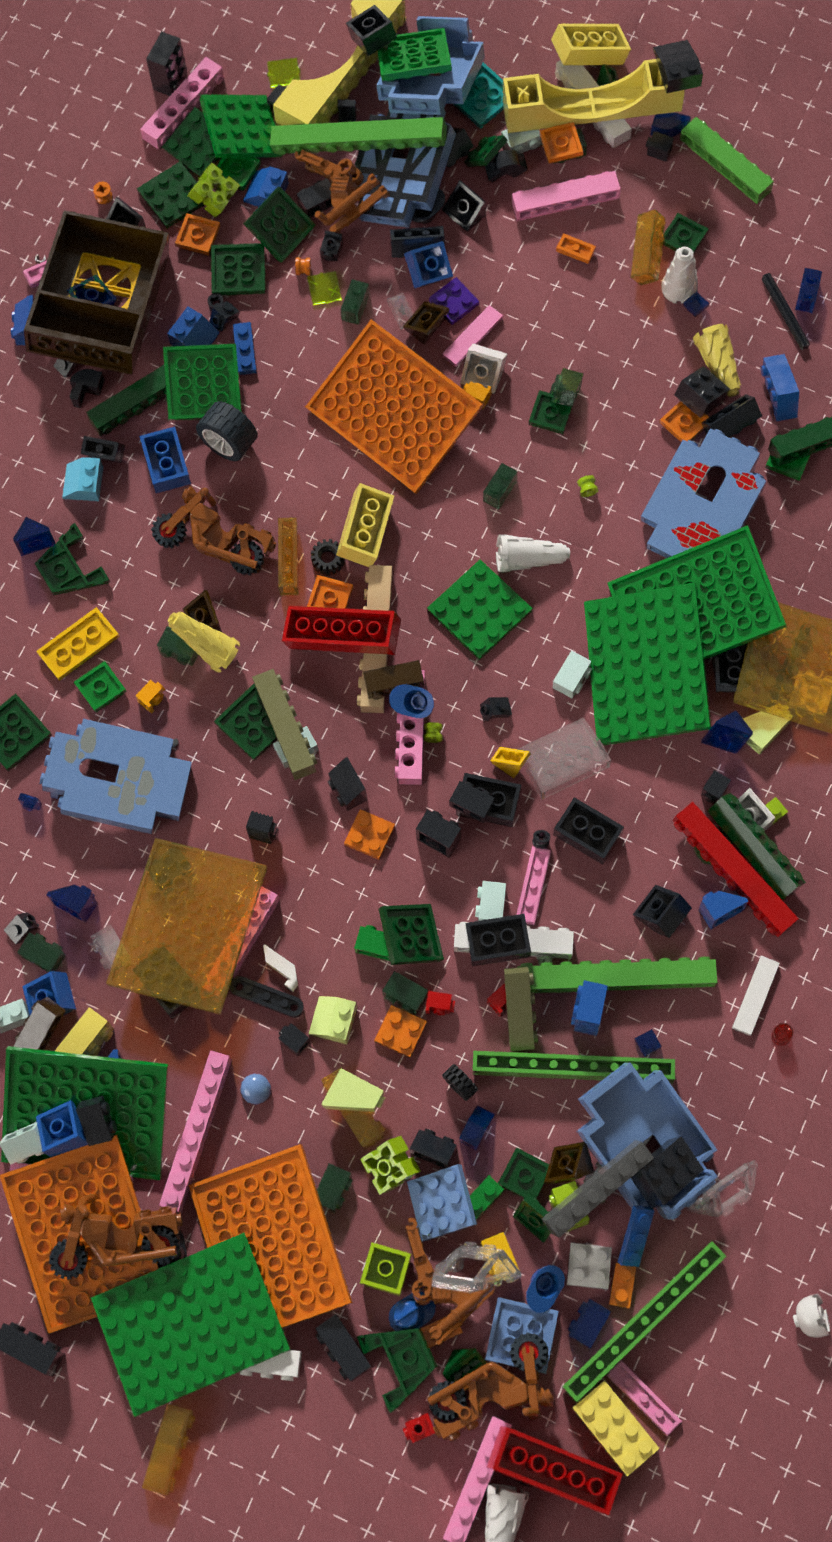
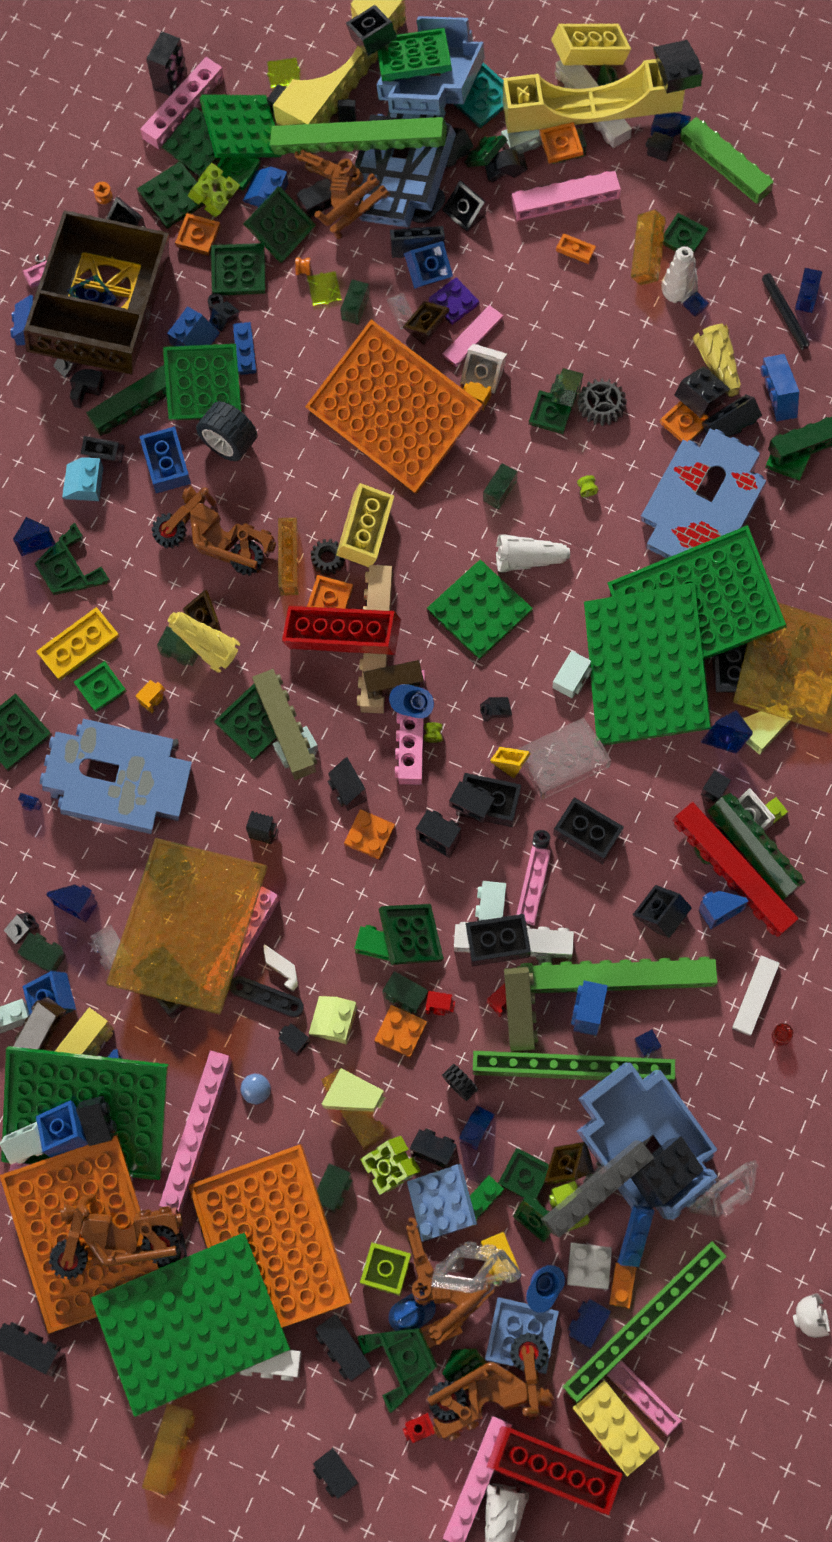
(331, 246): black brick -> none
(335, 1474): none -> black brick
(603, 411): none -> dark grey gear

